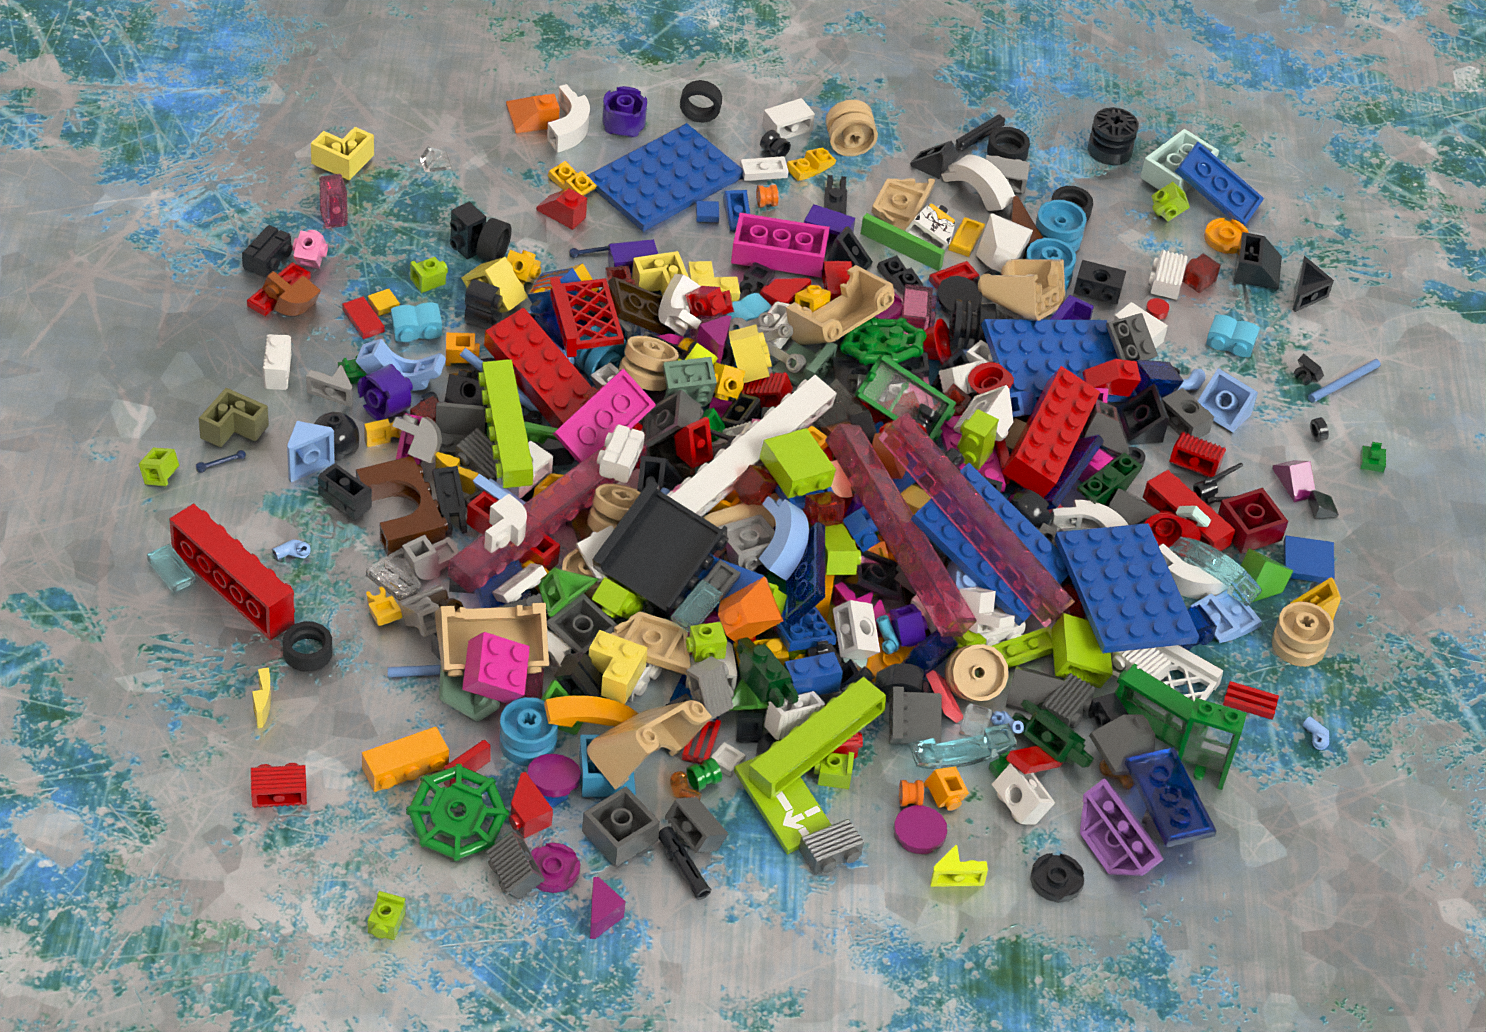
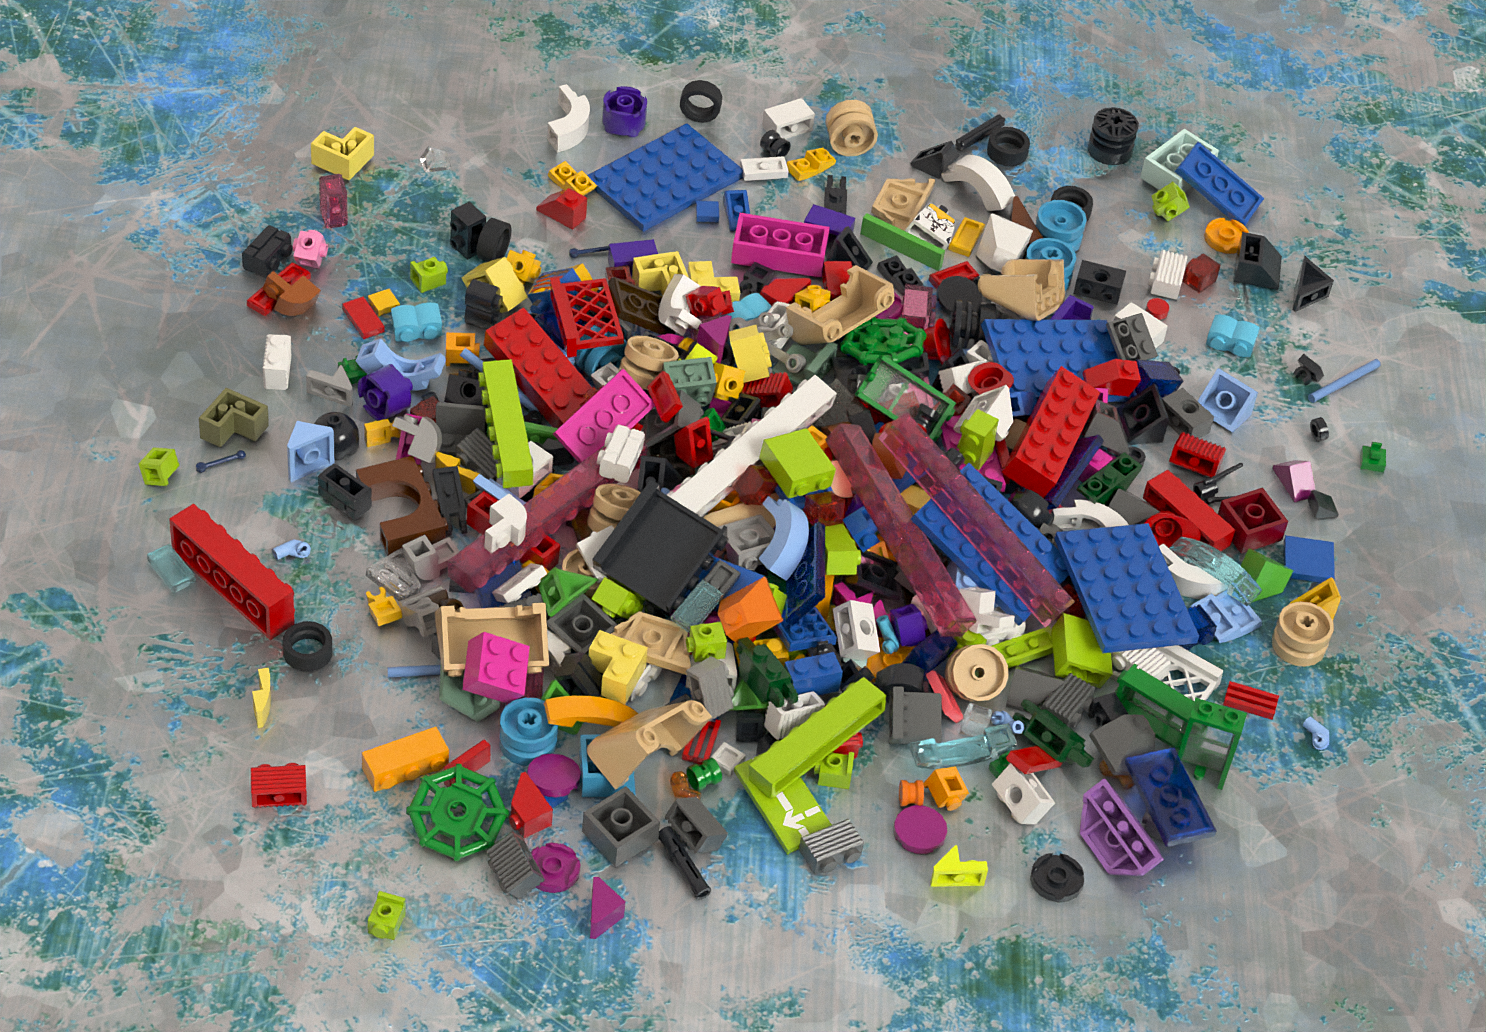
(533, 112): orange slope -> none
(664, 396): none -> red tile
(767, 195): orange wheel -> none
(1014, 171): light grey brick -> none
(1194, 381): light blue arm -> none
(1195, 514): light aqua tile -> none

